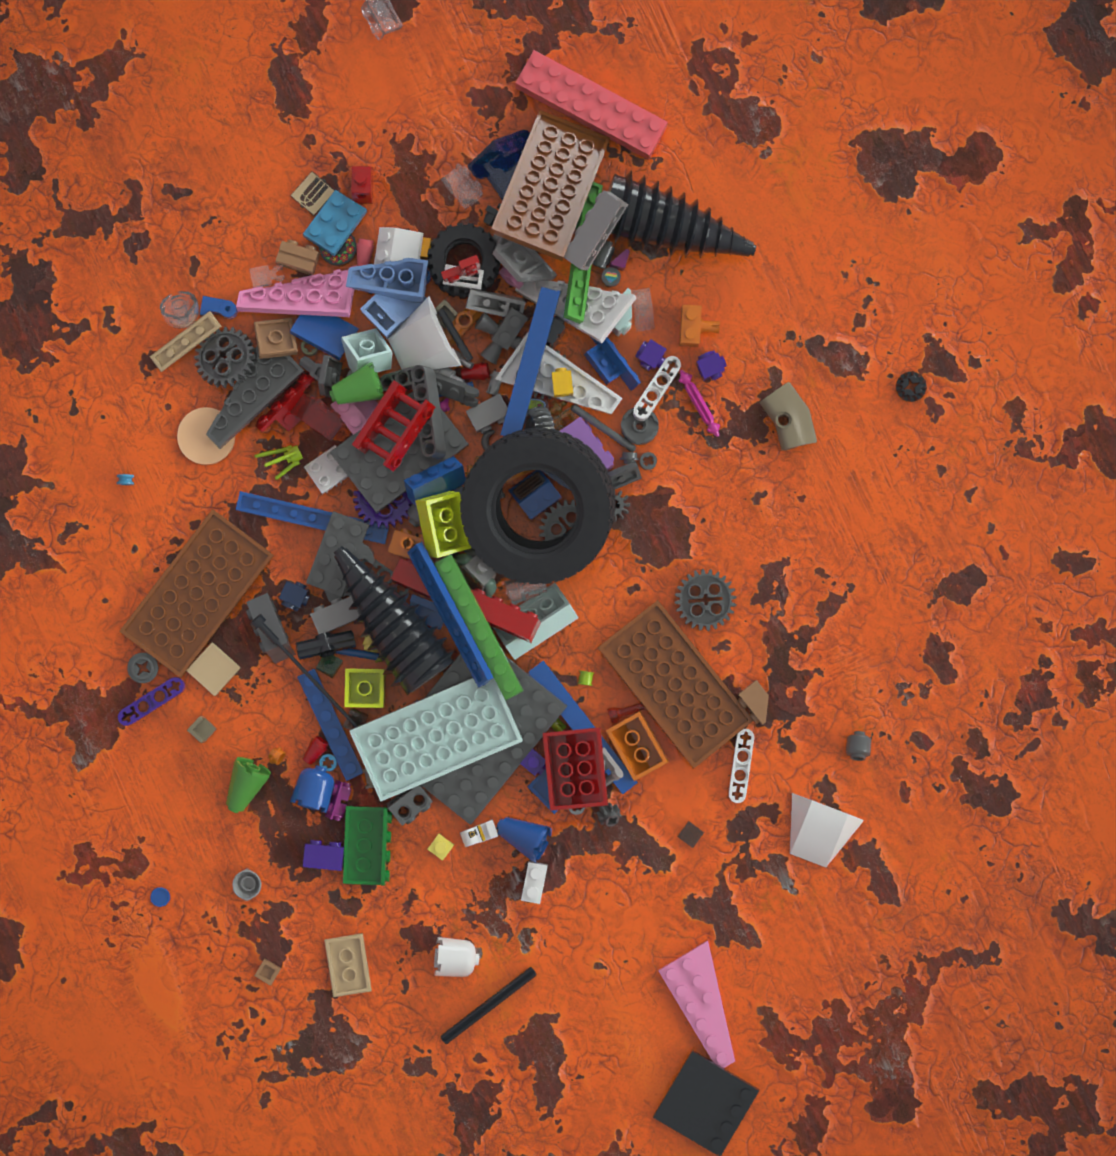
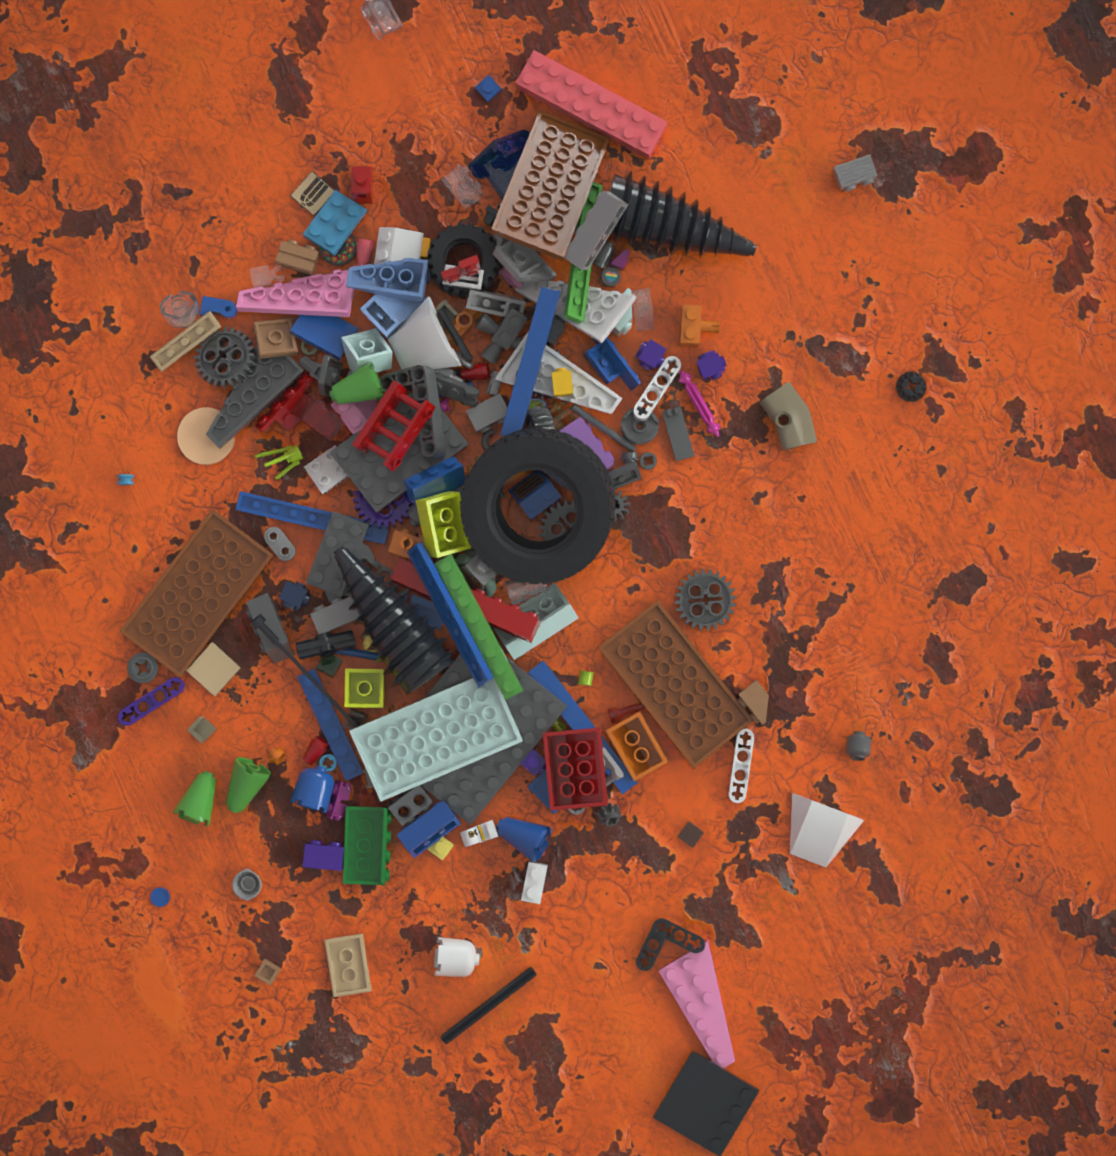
(198, 800): none -> bright green cone
(280, 543): none -> light grey plate
(428, 828): none -> blue brick
(488, 88): none -> blue plate
(661, 938): none -> black beam
(678, 433): none -> dark grey hinge
(855, 173): none -> light grey brick

